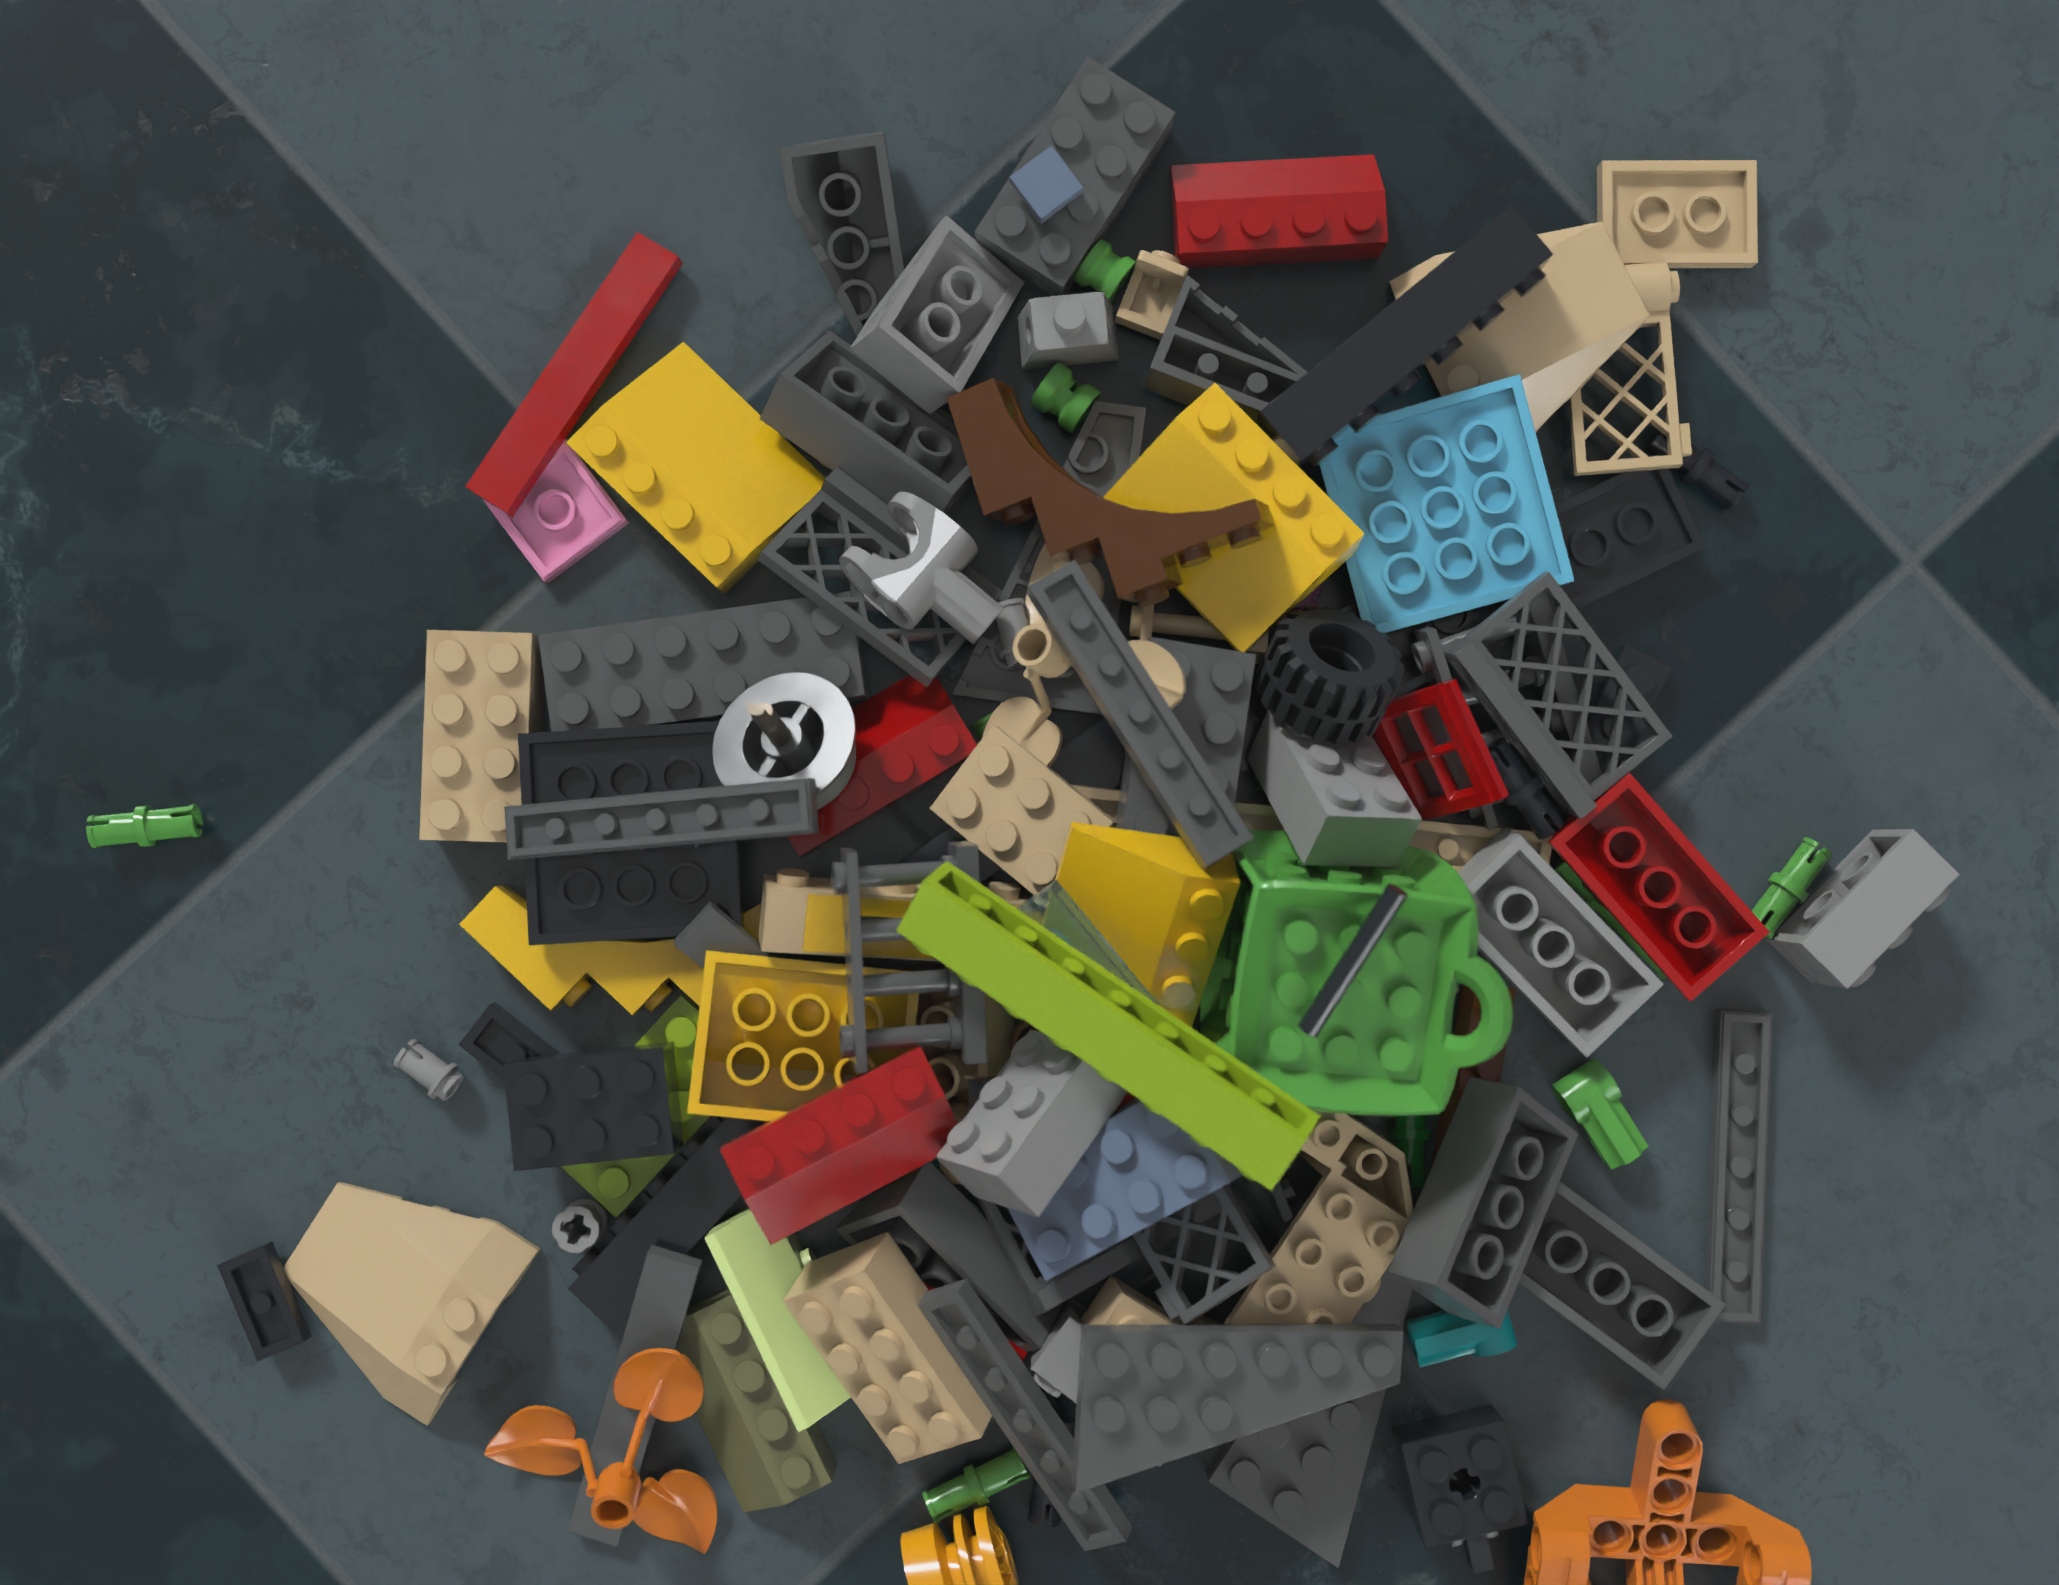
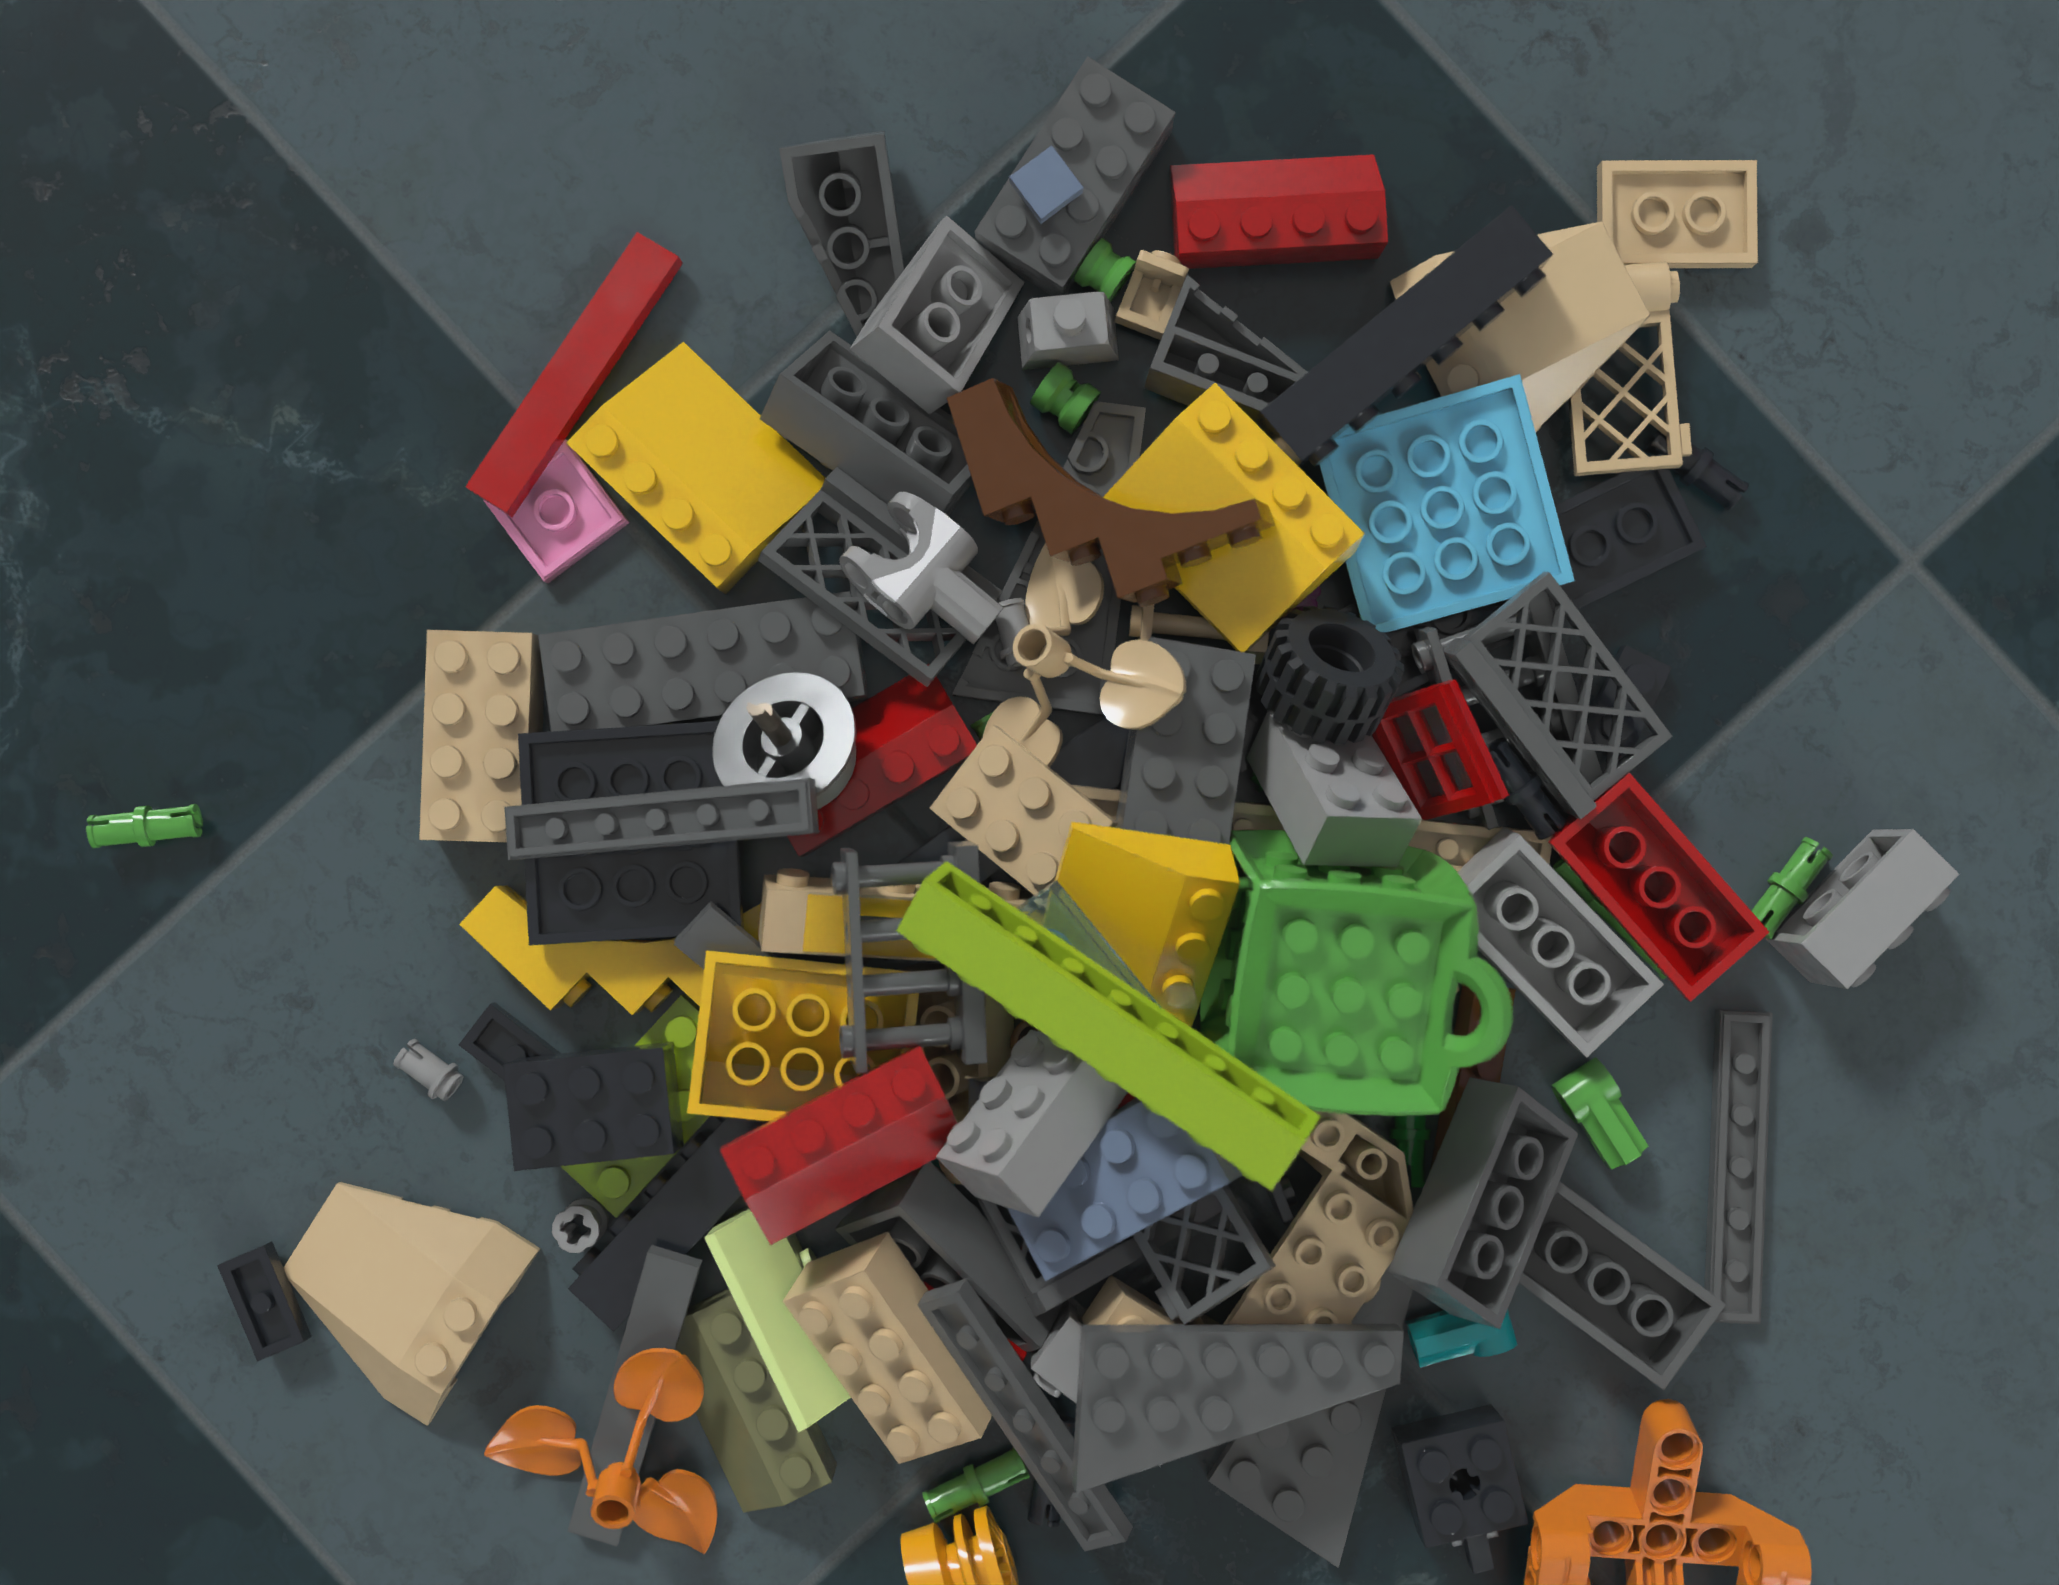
(1139, 714): dark grey plate -> none
(1352, 960): black bar -> none

